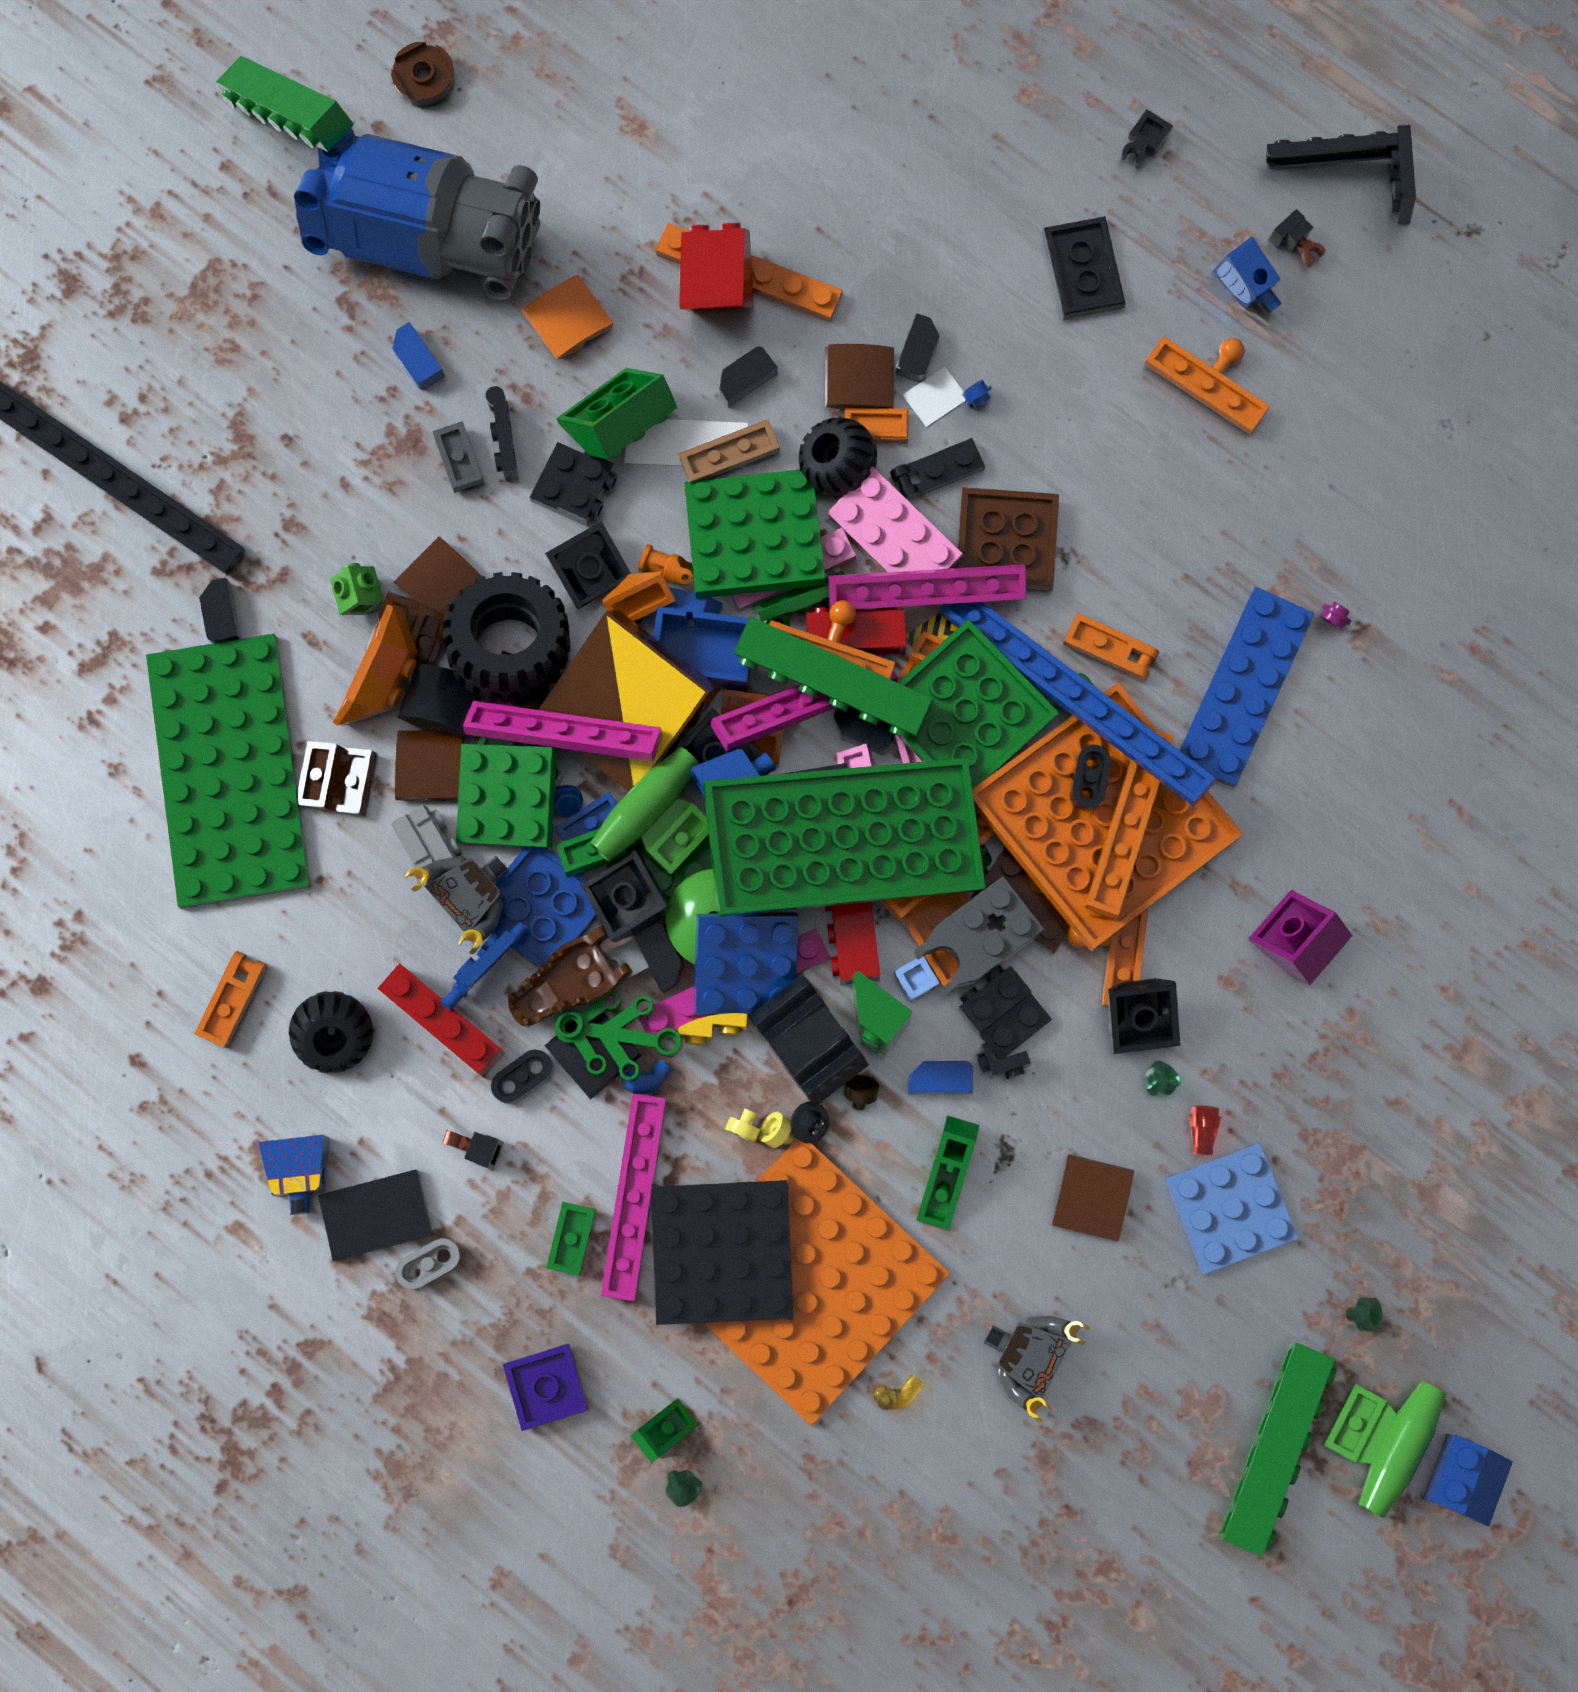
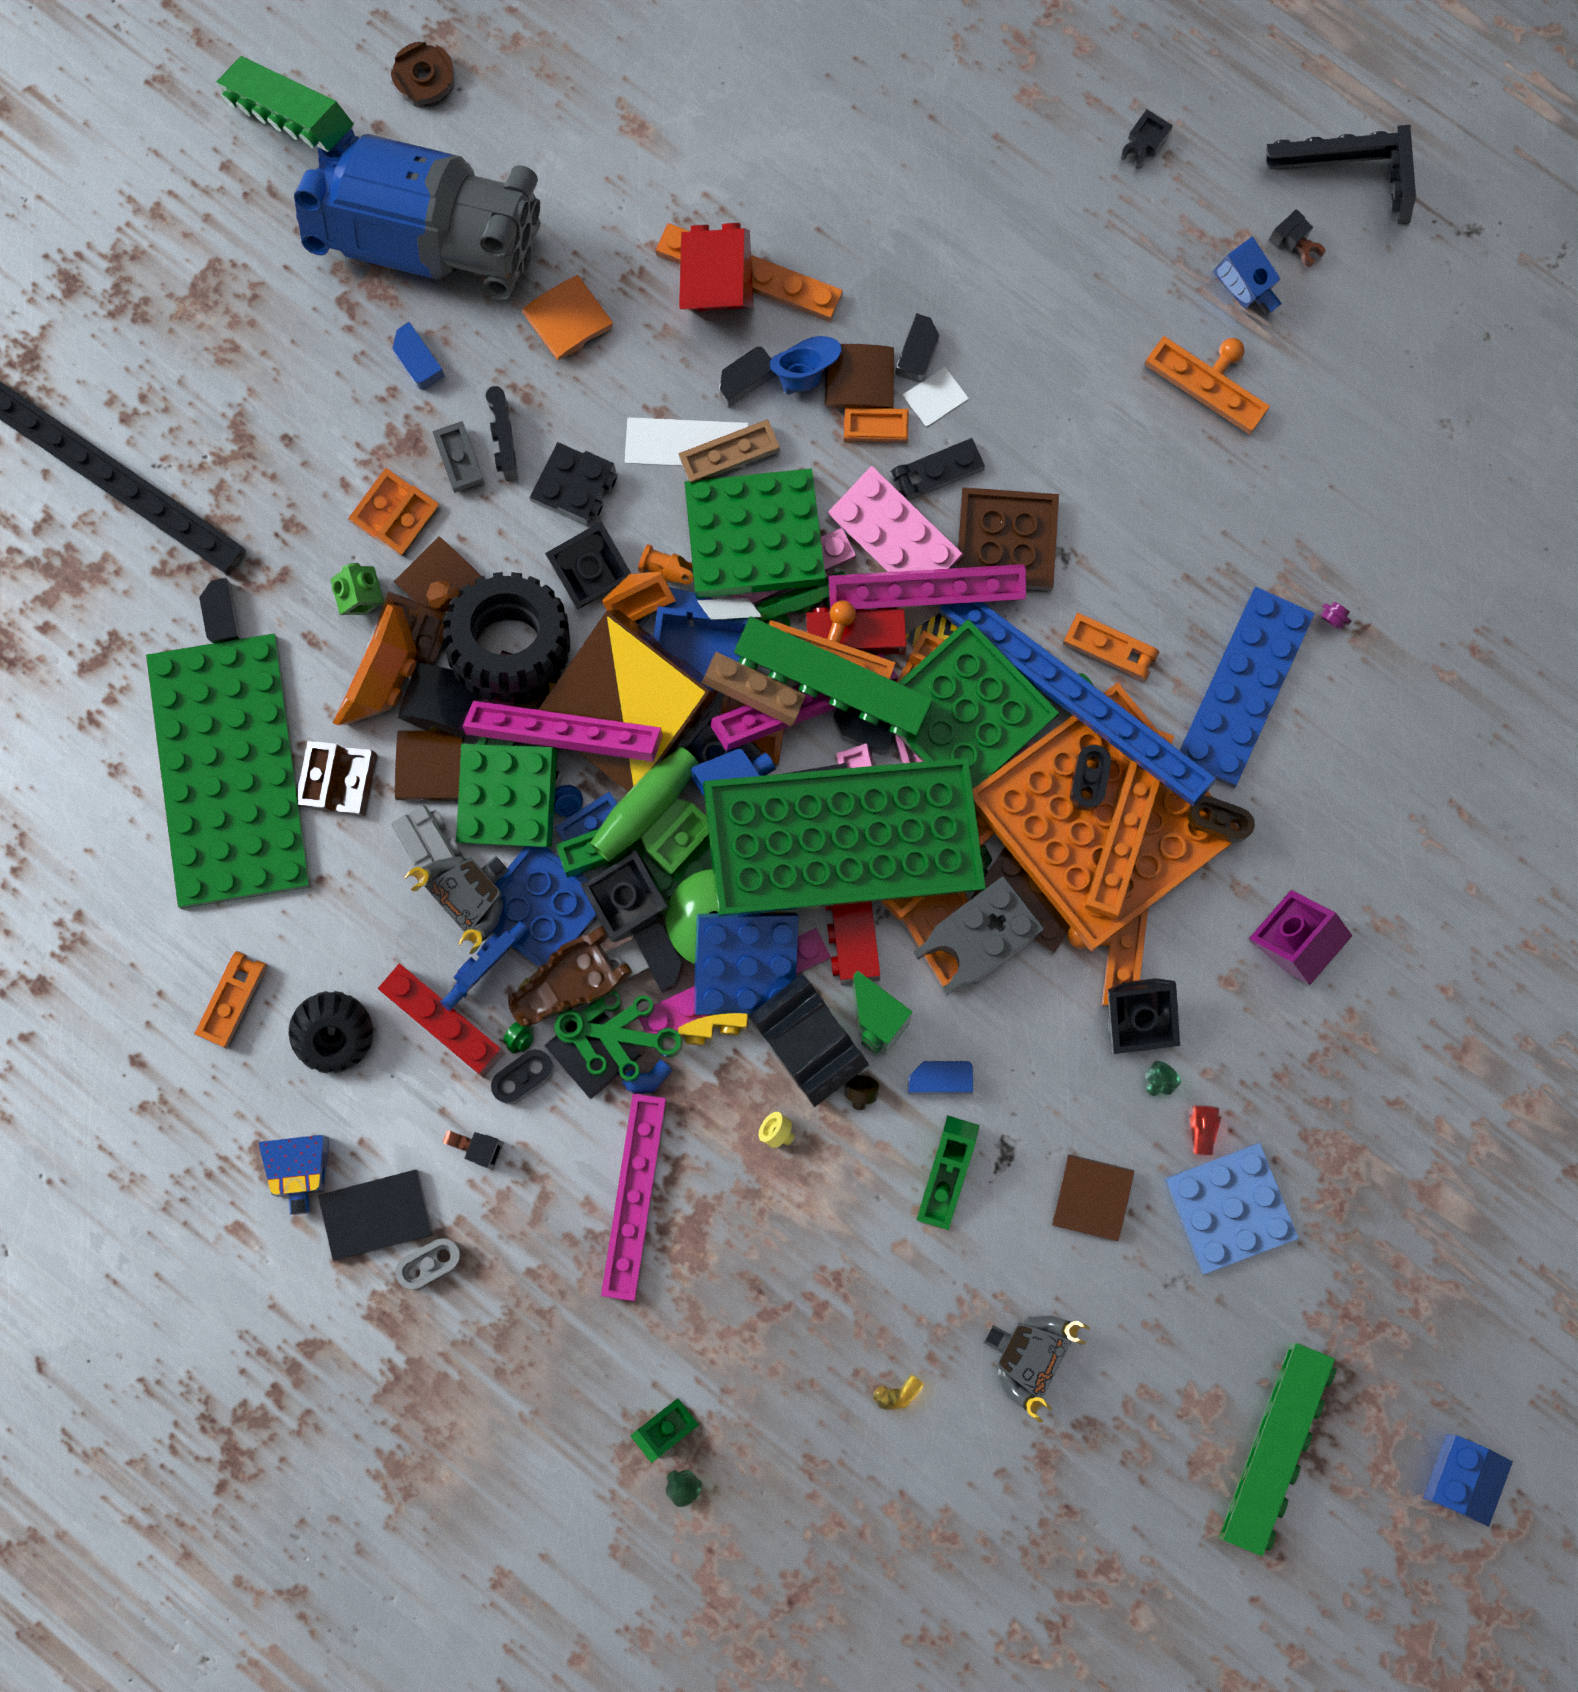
(393, 512): none -> orange slope
(440, 595): none -> dark orange rock
(518, 1038): none -> green plate
(545, 1387): dark purple plate -> none
(571, 1238): green plate -> none
(619, 412): green slope -> none
(722, 1252): black plate -> none
(729, 608): none -> white sticker
(743, 1127): light yellow tile -> none
(753, 688): none -> medium nougat plate
(803, 364): none -> blue piece
(809, 1123): black hat -> none
(837, 456): black wheel -> none
(851, 1286): orange plate -> none
(916, 978): light blue plate -> none
(977, 394): blue plate -> none
(1003, 1012): black plate -> none
(1010, 1066): black bracket -> none
(1084, 267): black tile -> none
(1219, 818): none -> dark brown plate
(1366, 1314): clear green tile -> none
(1390, 1442): bright green plate -> none

